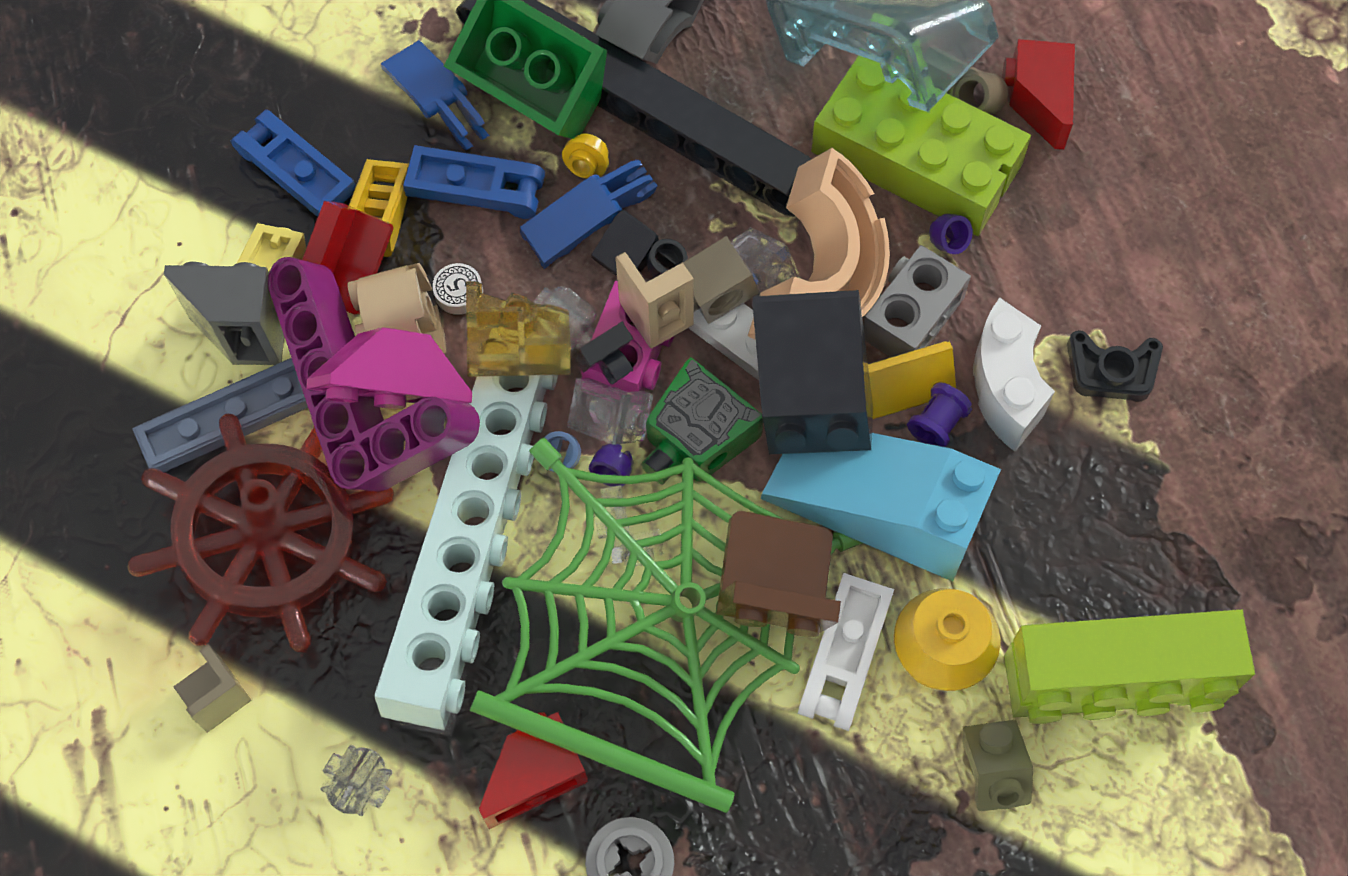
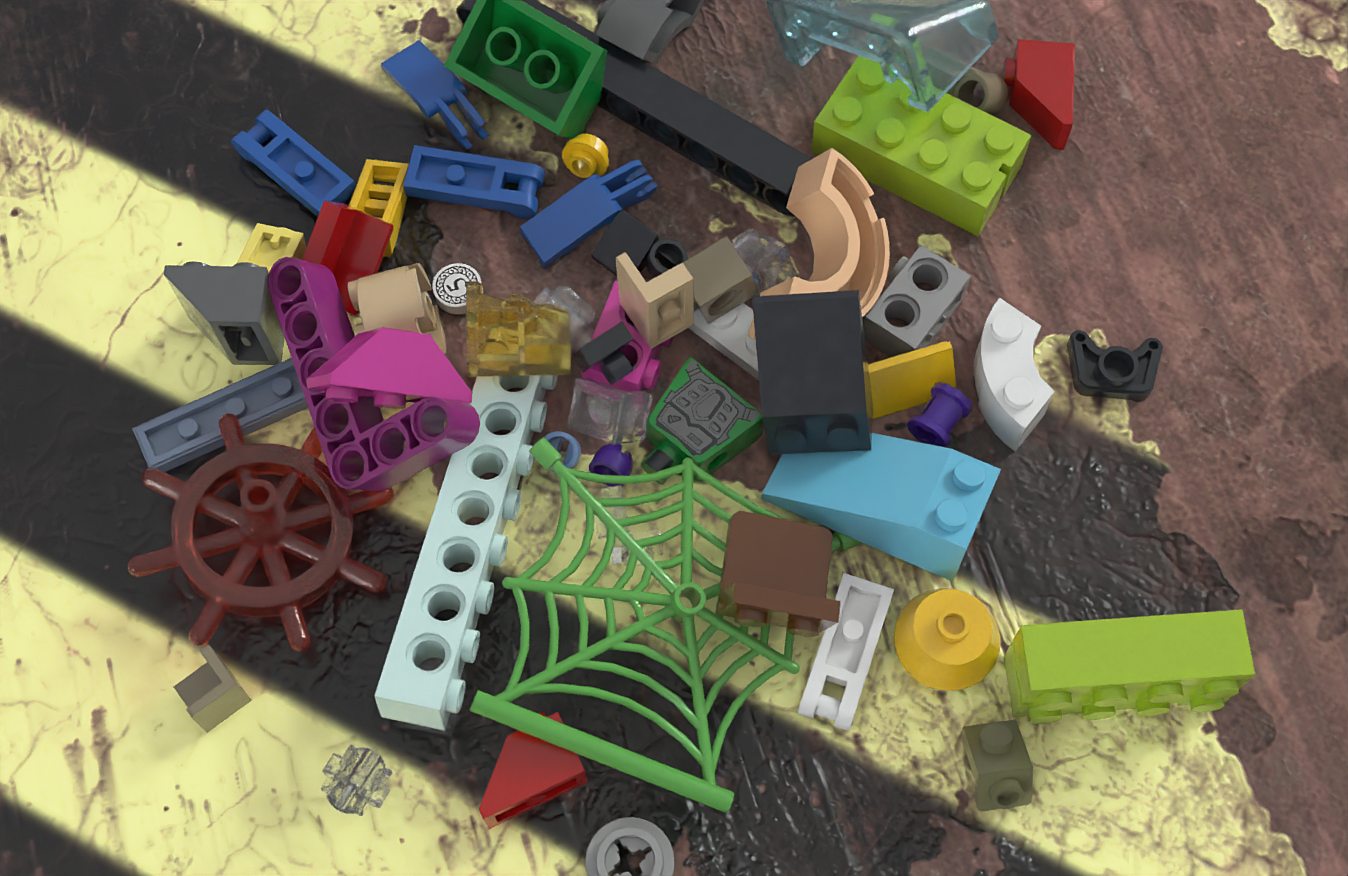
(956, 228): dark purple hinge -> none

